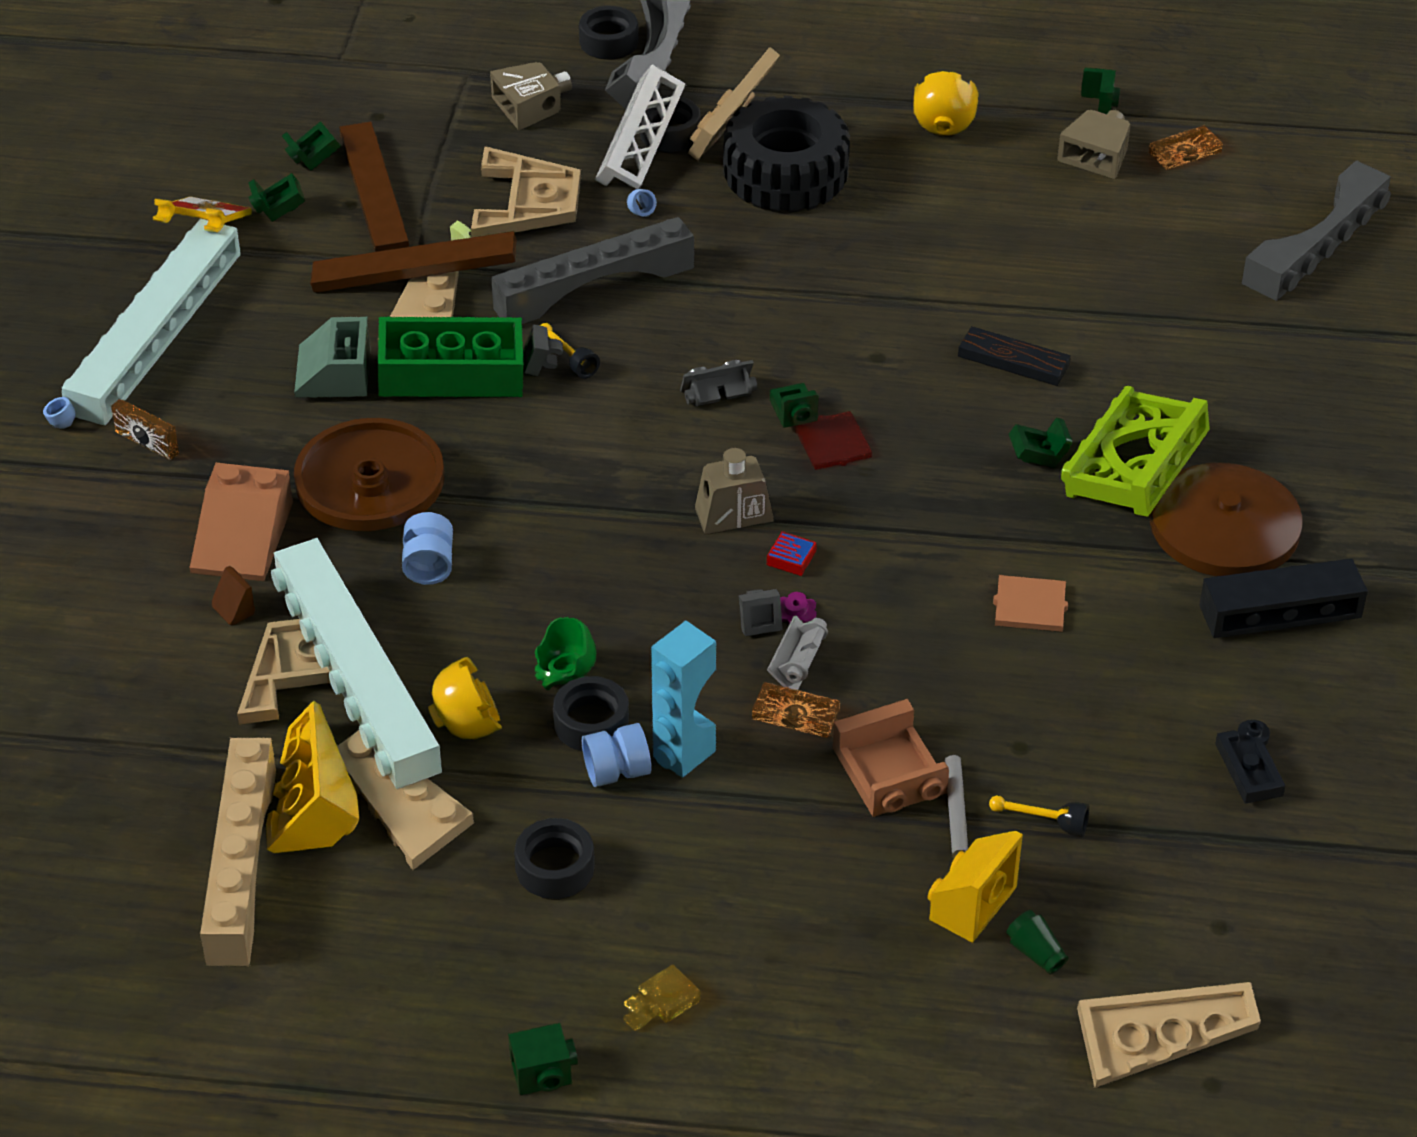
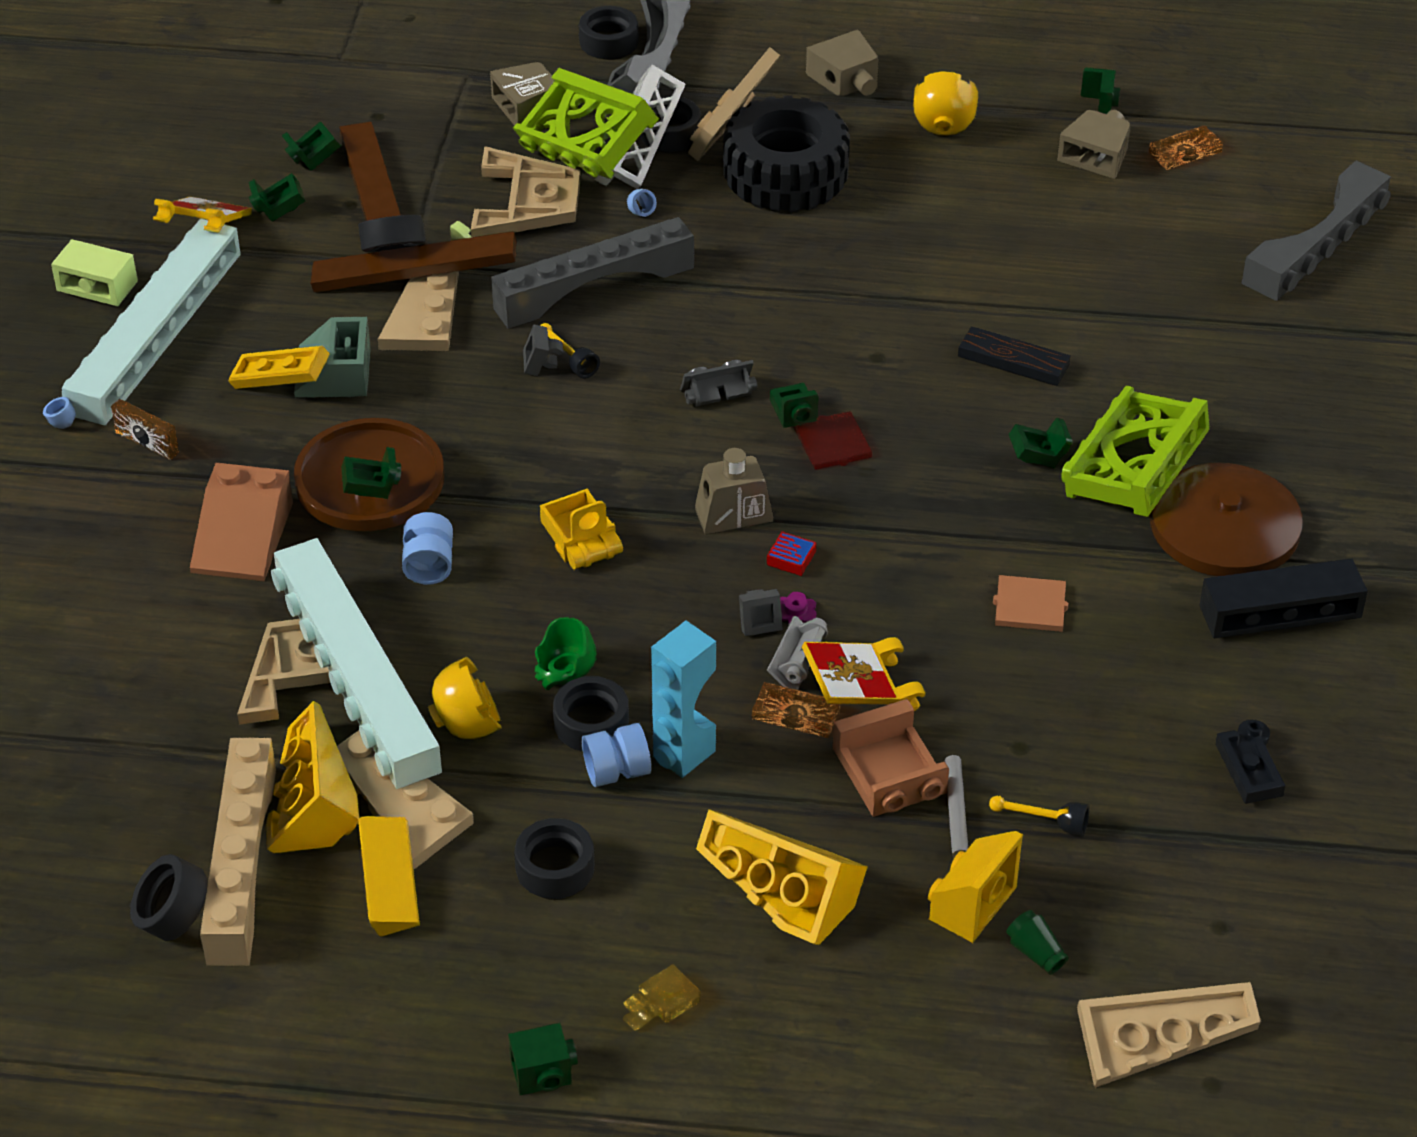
(94, 272): none -> yellowish green brick
(168, 897): none -> black tyre
(233, 597): reddish brown slope -> none
(279, 367): none -> yellow tile
(369, 476): none -> dark green bracket
(388, 874): none -> yellow slope
(391, 233): none -> black tyre
(450, 357): green brick -> none
(561, 101): none -> lime fence
(580, 529): none -> yellow piece
(791, 880): none -> yellow wedge
(844, 64): none -> dark tan torso
(858, 672): none -> flag

